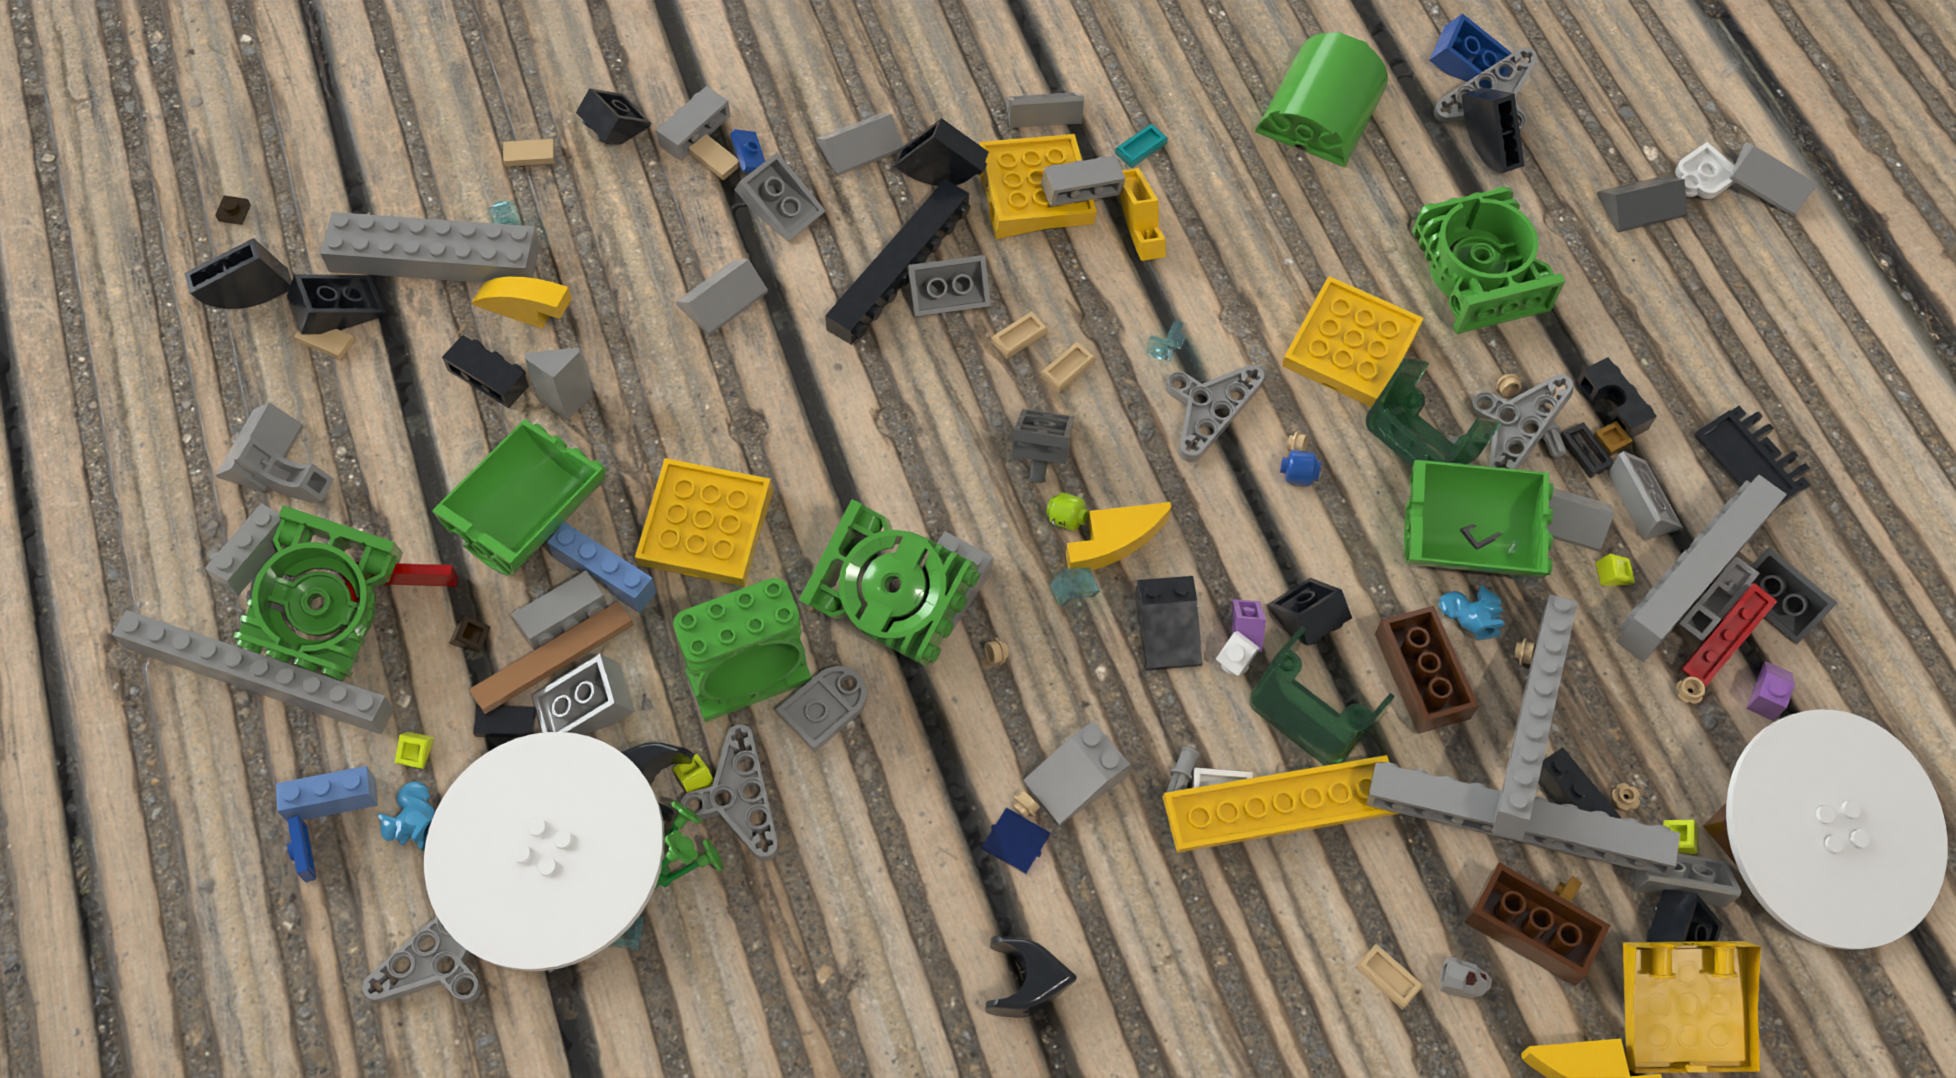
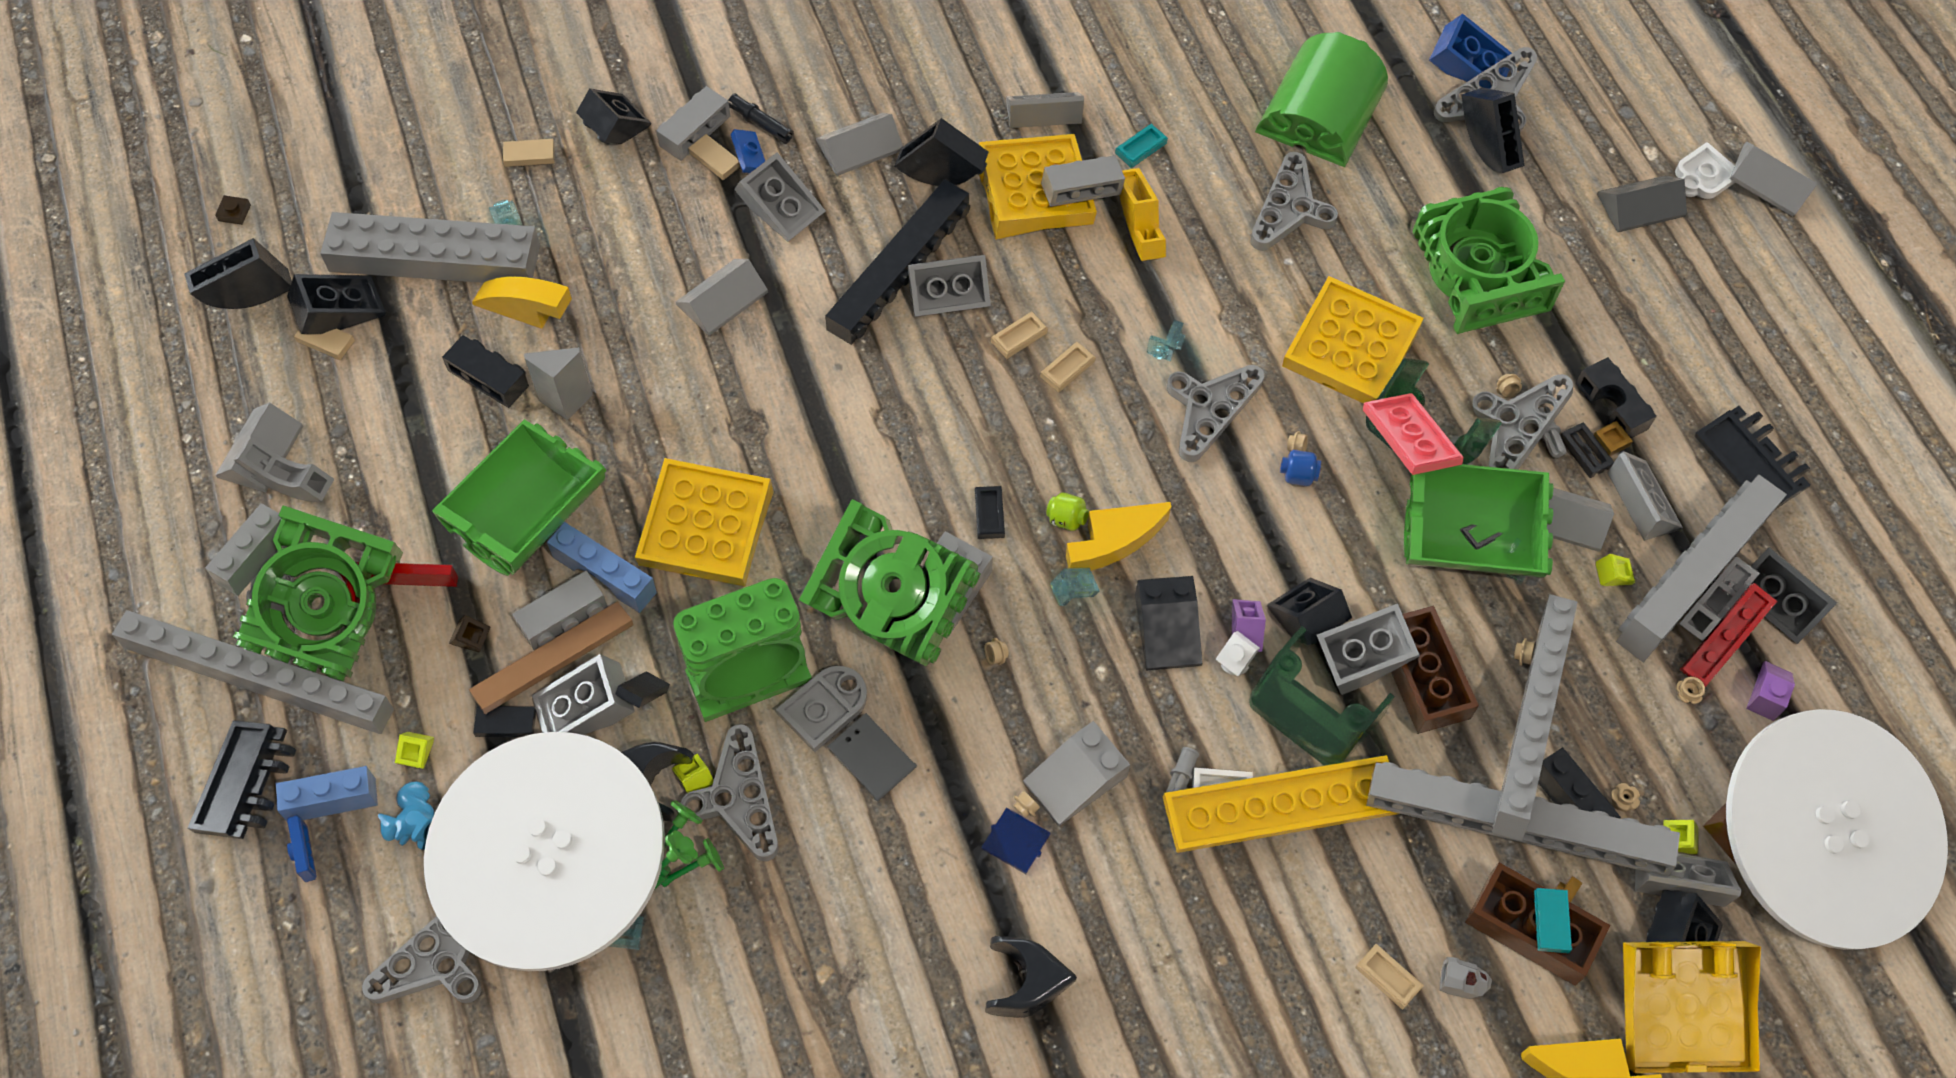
(238, 772): none -> black hinge
(642, 689): none -> black tile
(752, 113): none -> black pin
(872, 757): none -> dark grey container
(989, 512): none -> black tile
(1043, 439): dark grey brick -> none
(1286, 214): none -> light grey beam
(1368, 648): none -> light grey slope
(1412, 434): none -> coral tile
(1476, 617): dark azure animal -> none
(1552, 920): none -> teal tile

